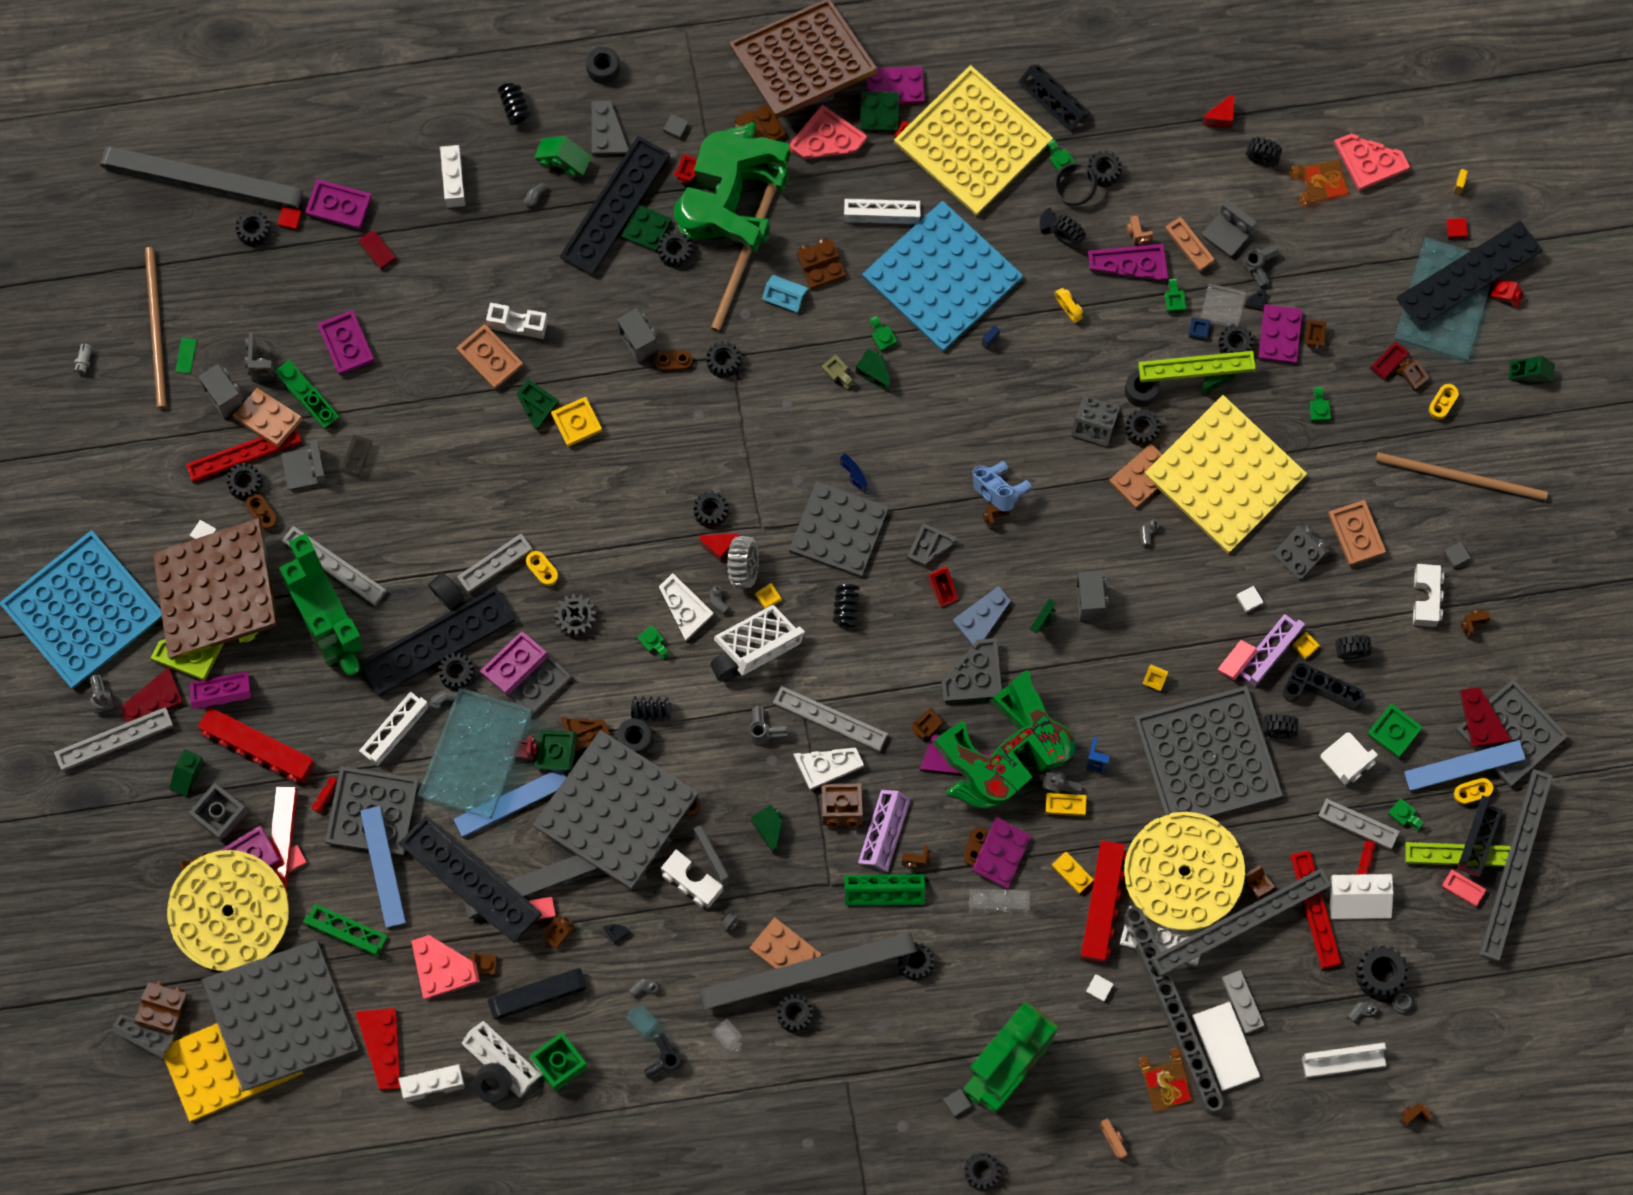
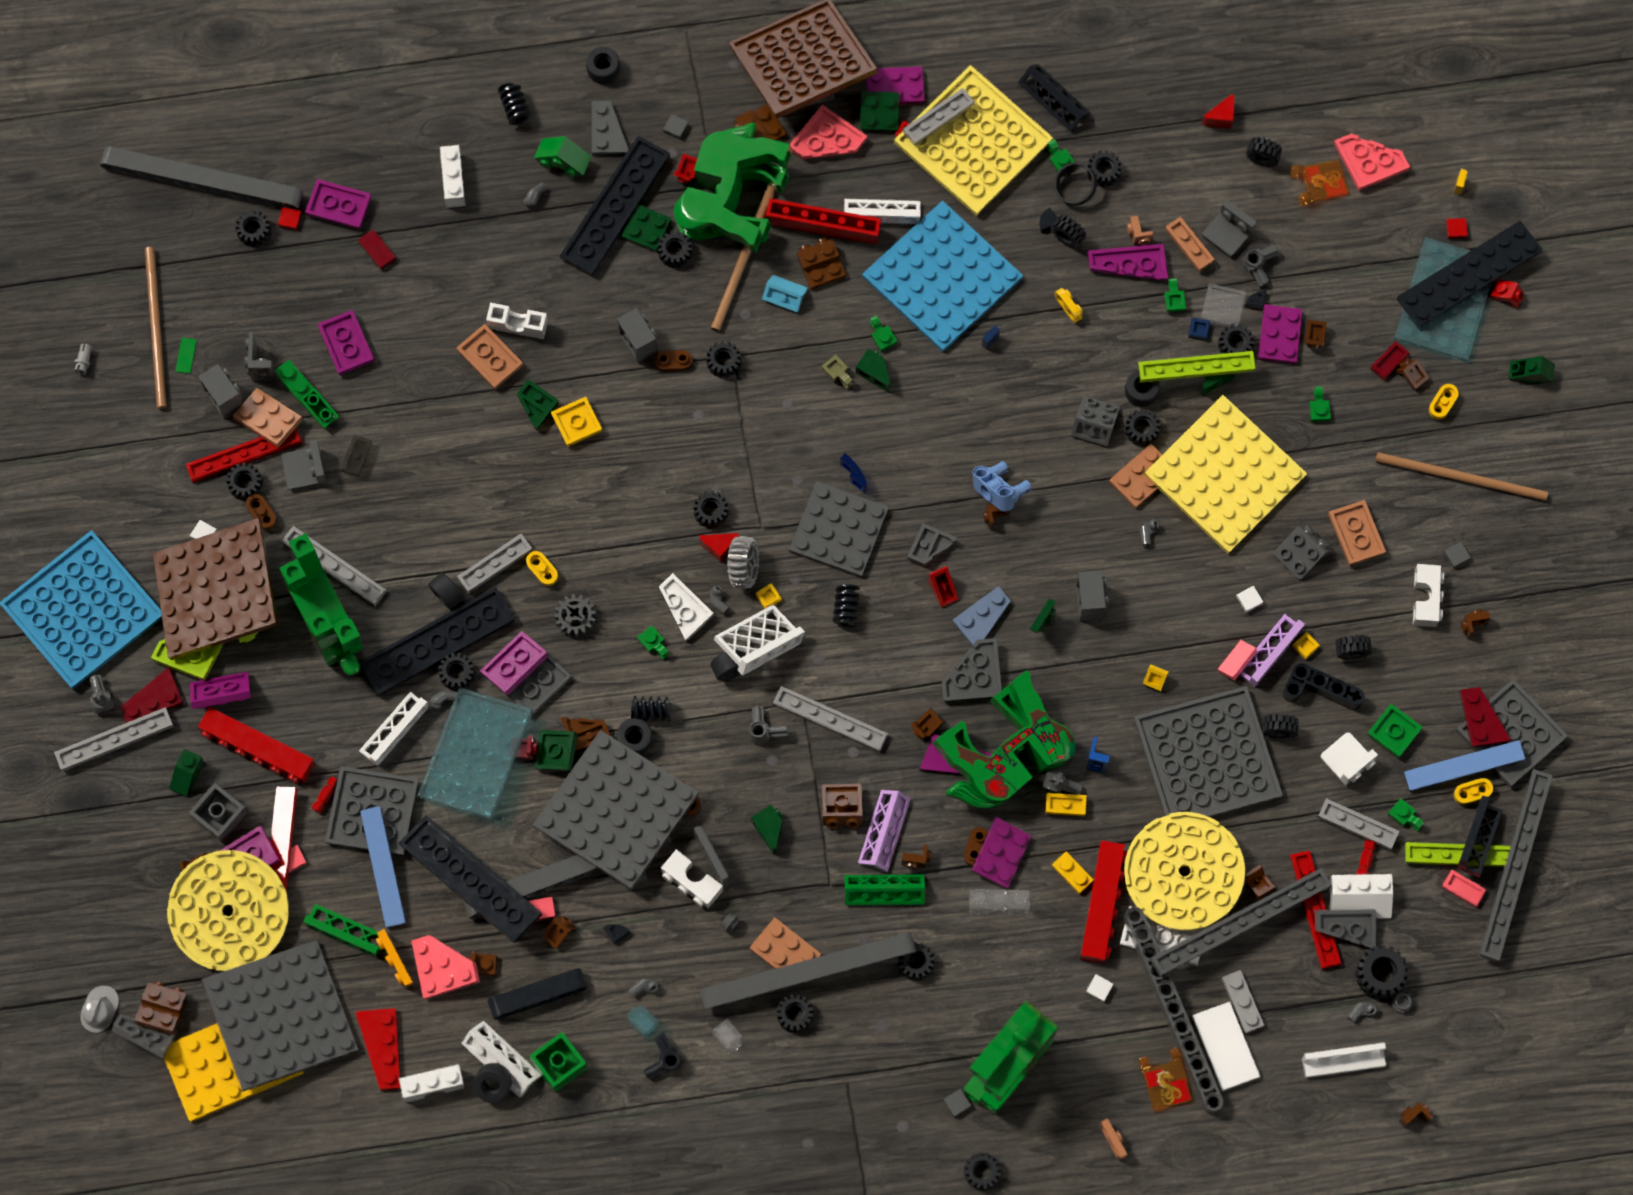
(99, 1009): none -> light grey piece
(393, 958): none -> light orange plate
(513, 802): medium blue tile -> none
(823, 221): none -> red brick
(827, 766): white wing -> none
(938, 116): none -> light grey plate
(1348, 924): none -> dark grey wing

